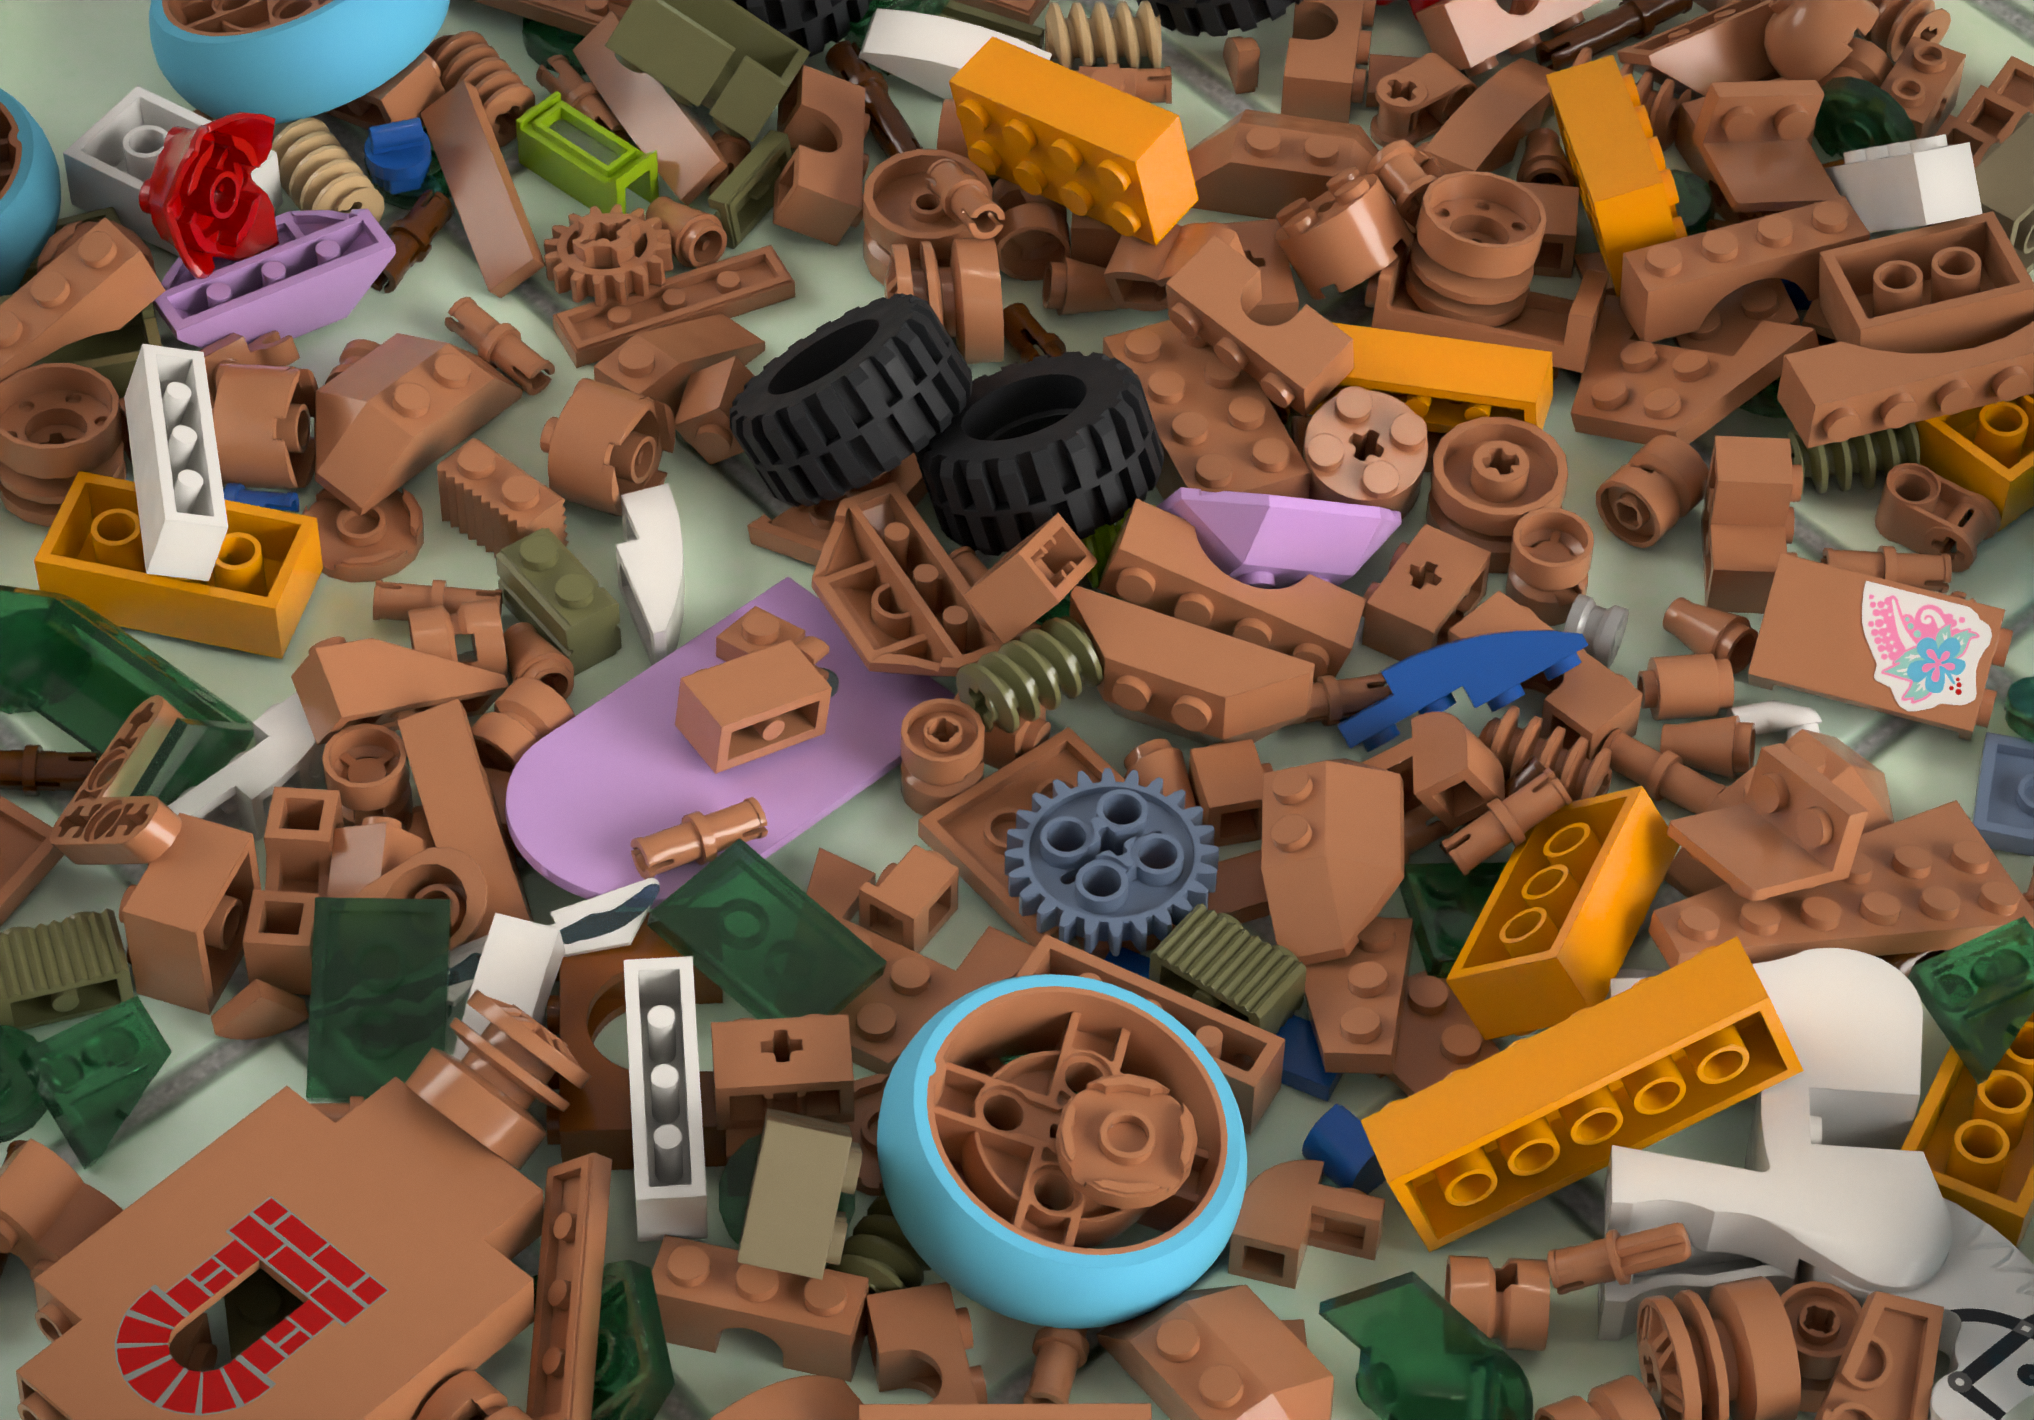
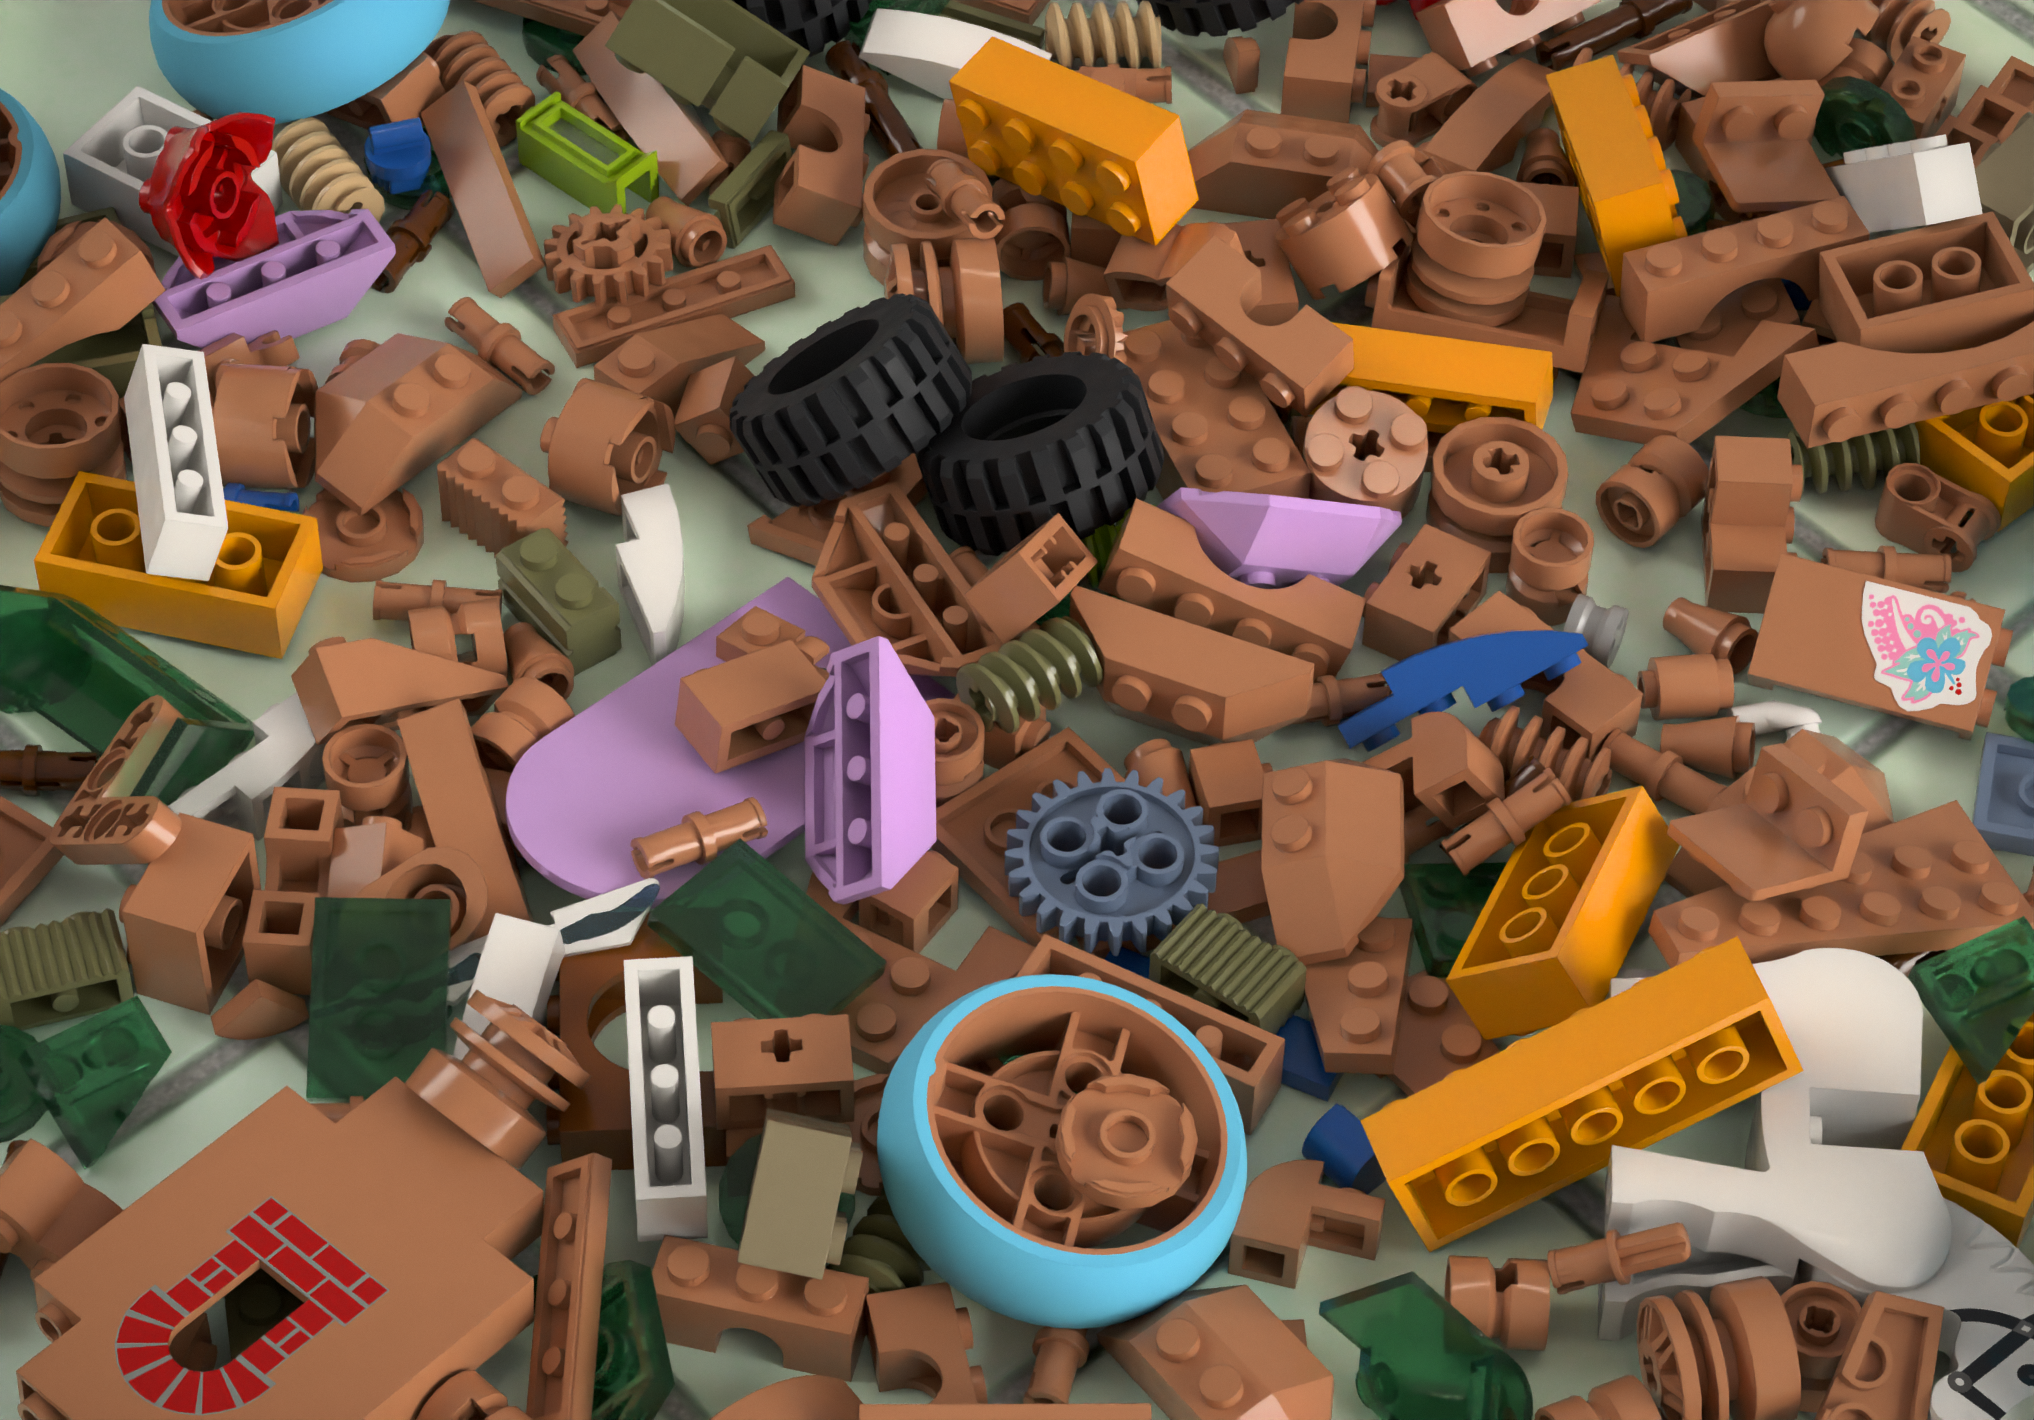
(868, 774): none -> lavender wedge
(1095, 327): none -> nougat gear

